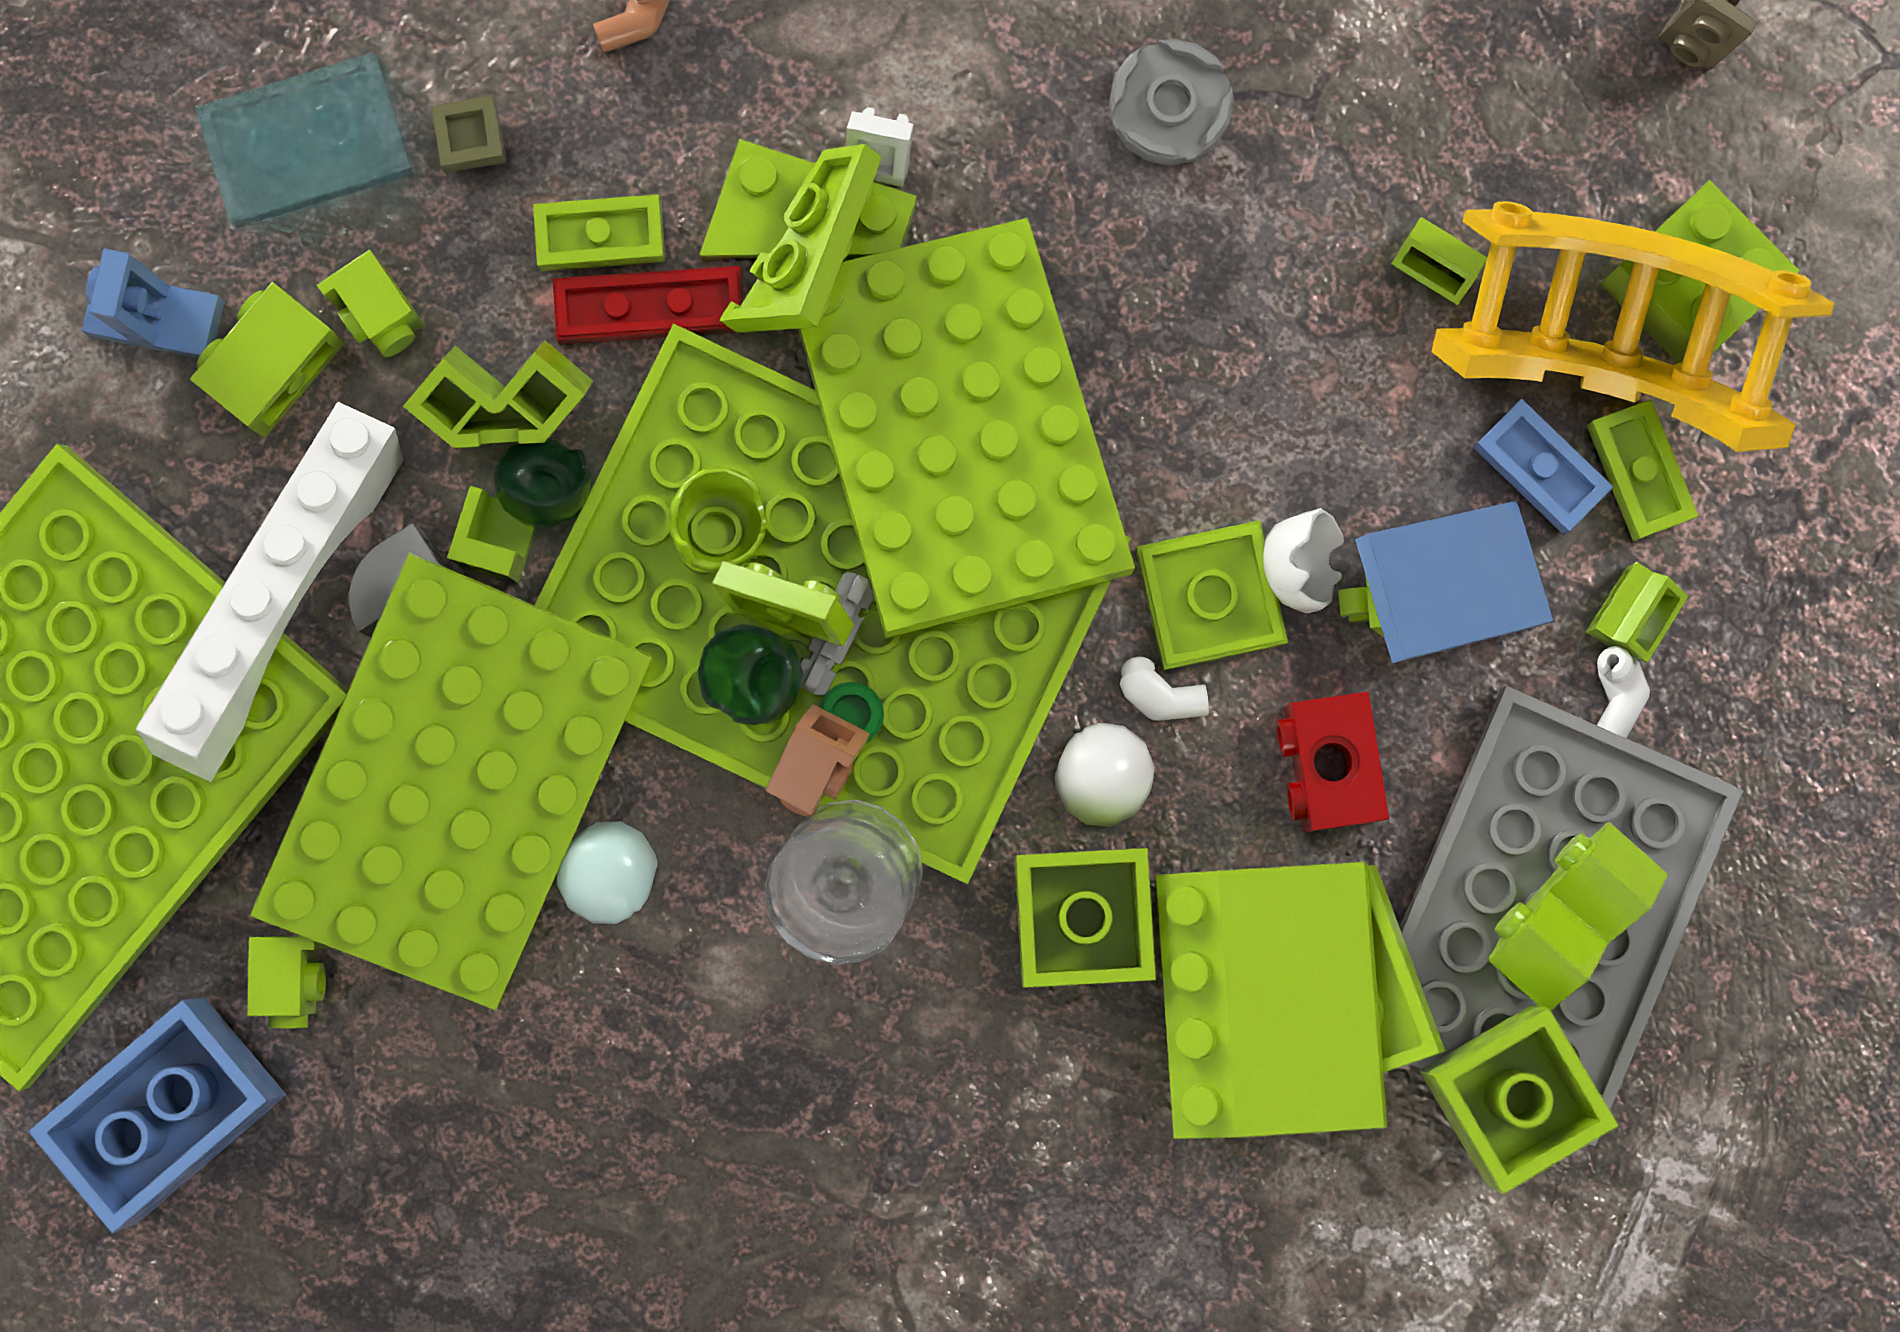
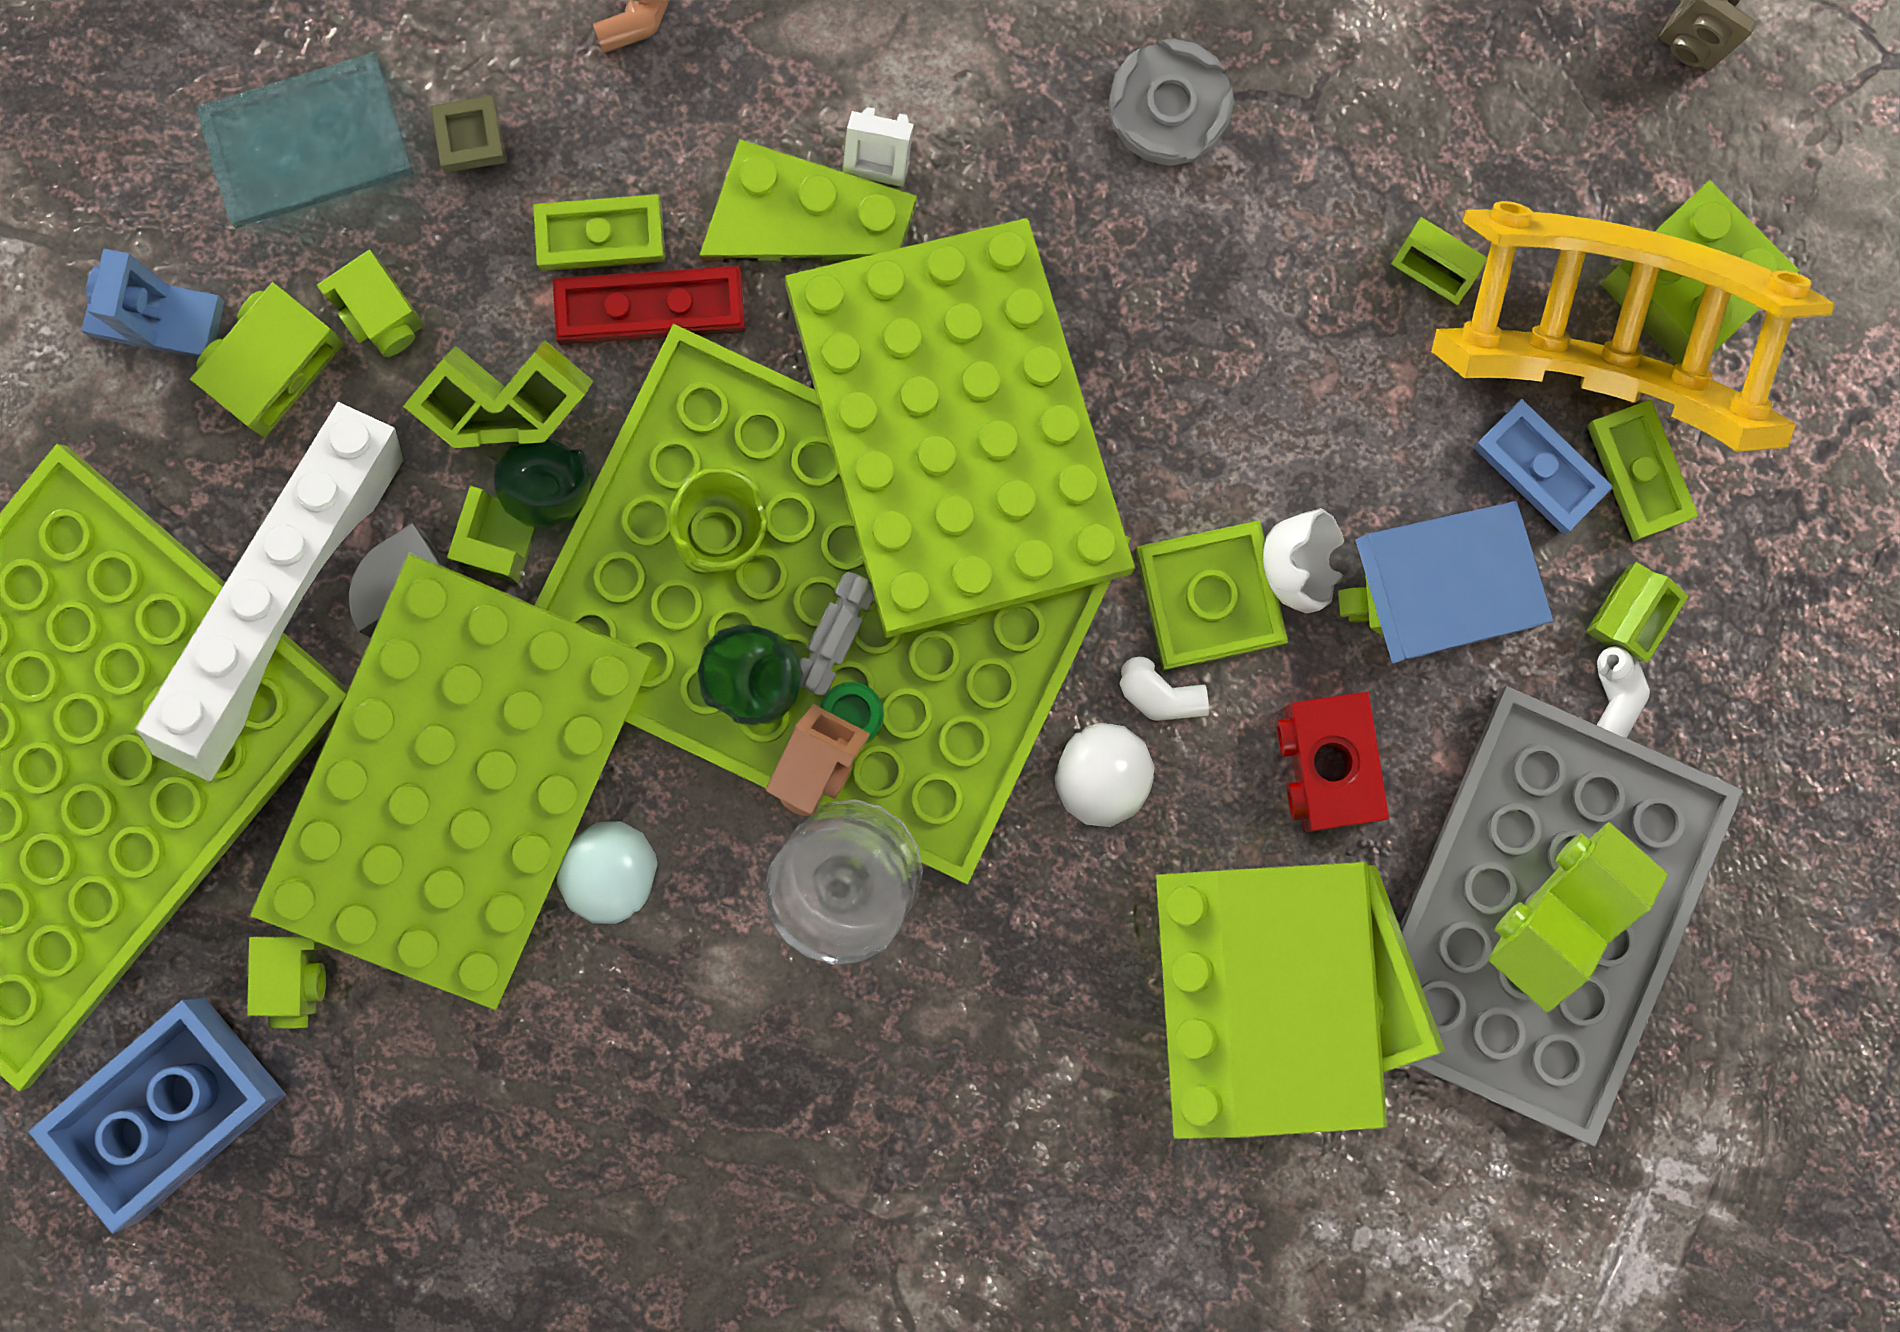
(769, 598): lime plate -> none
(801, 270): lime wing -> none
(1084, 917): lime brick -> none
(1518, 1098): lime brick -> none

